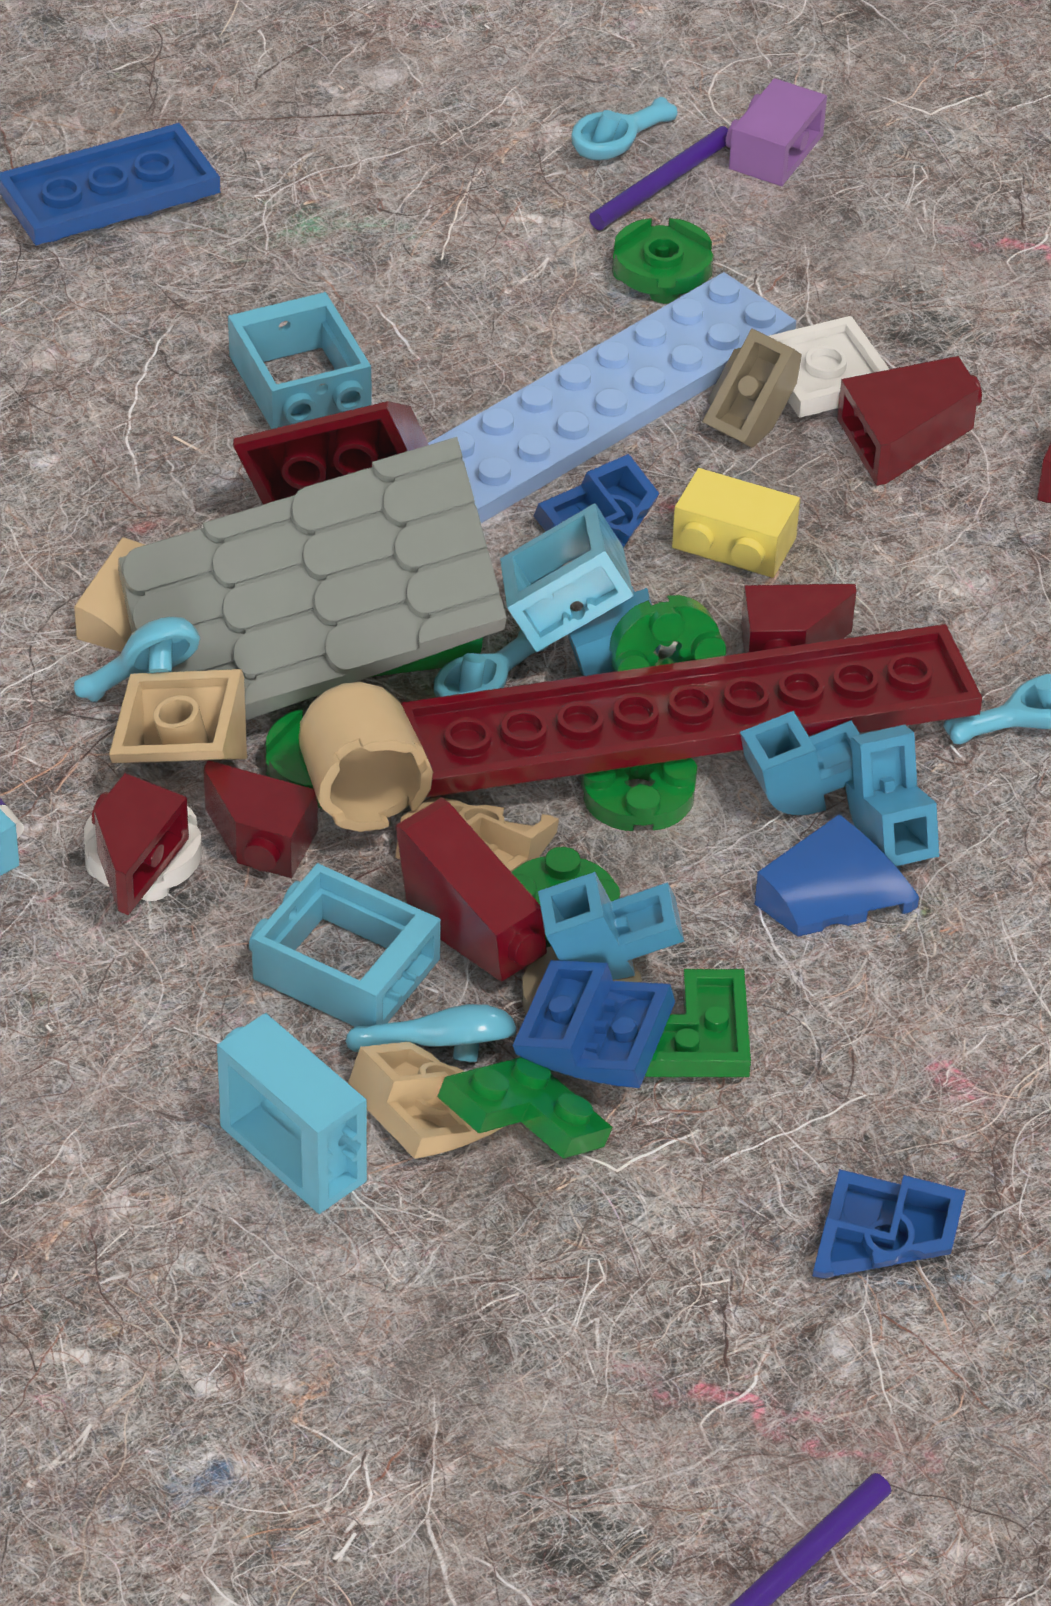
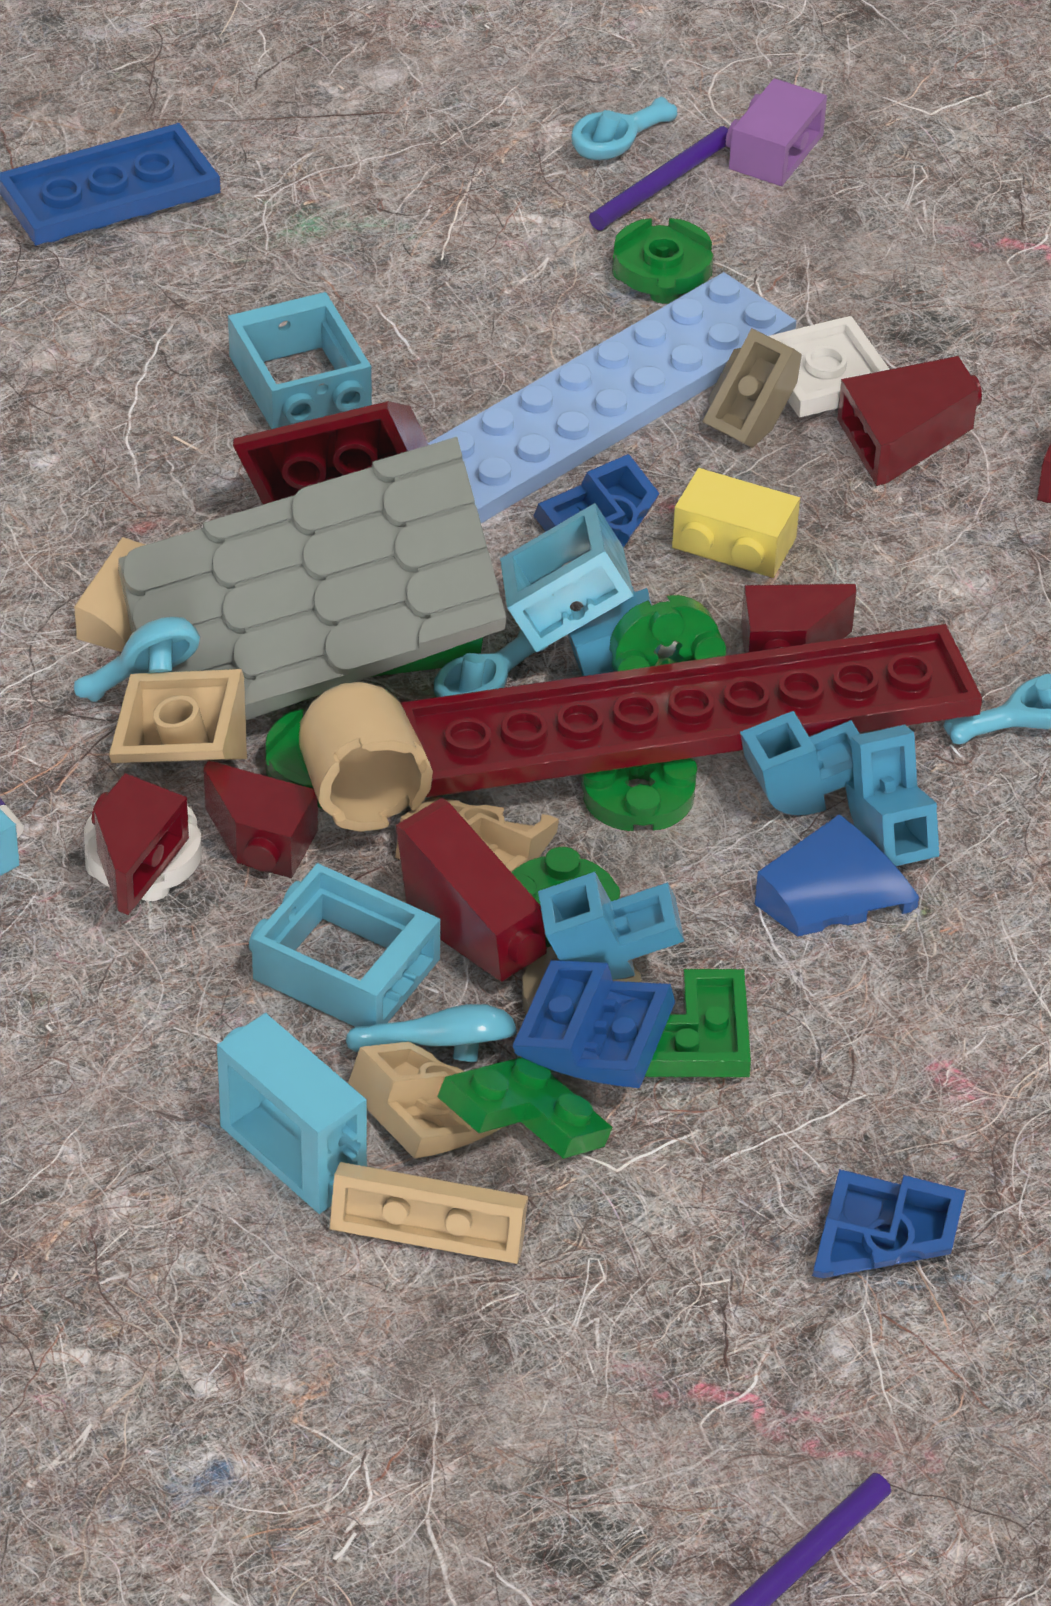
(428, 1212): none -> tan plate

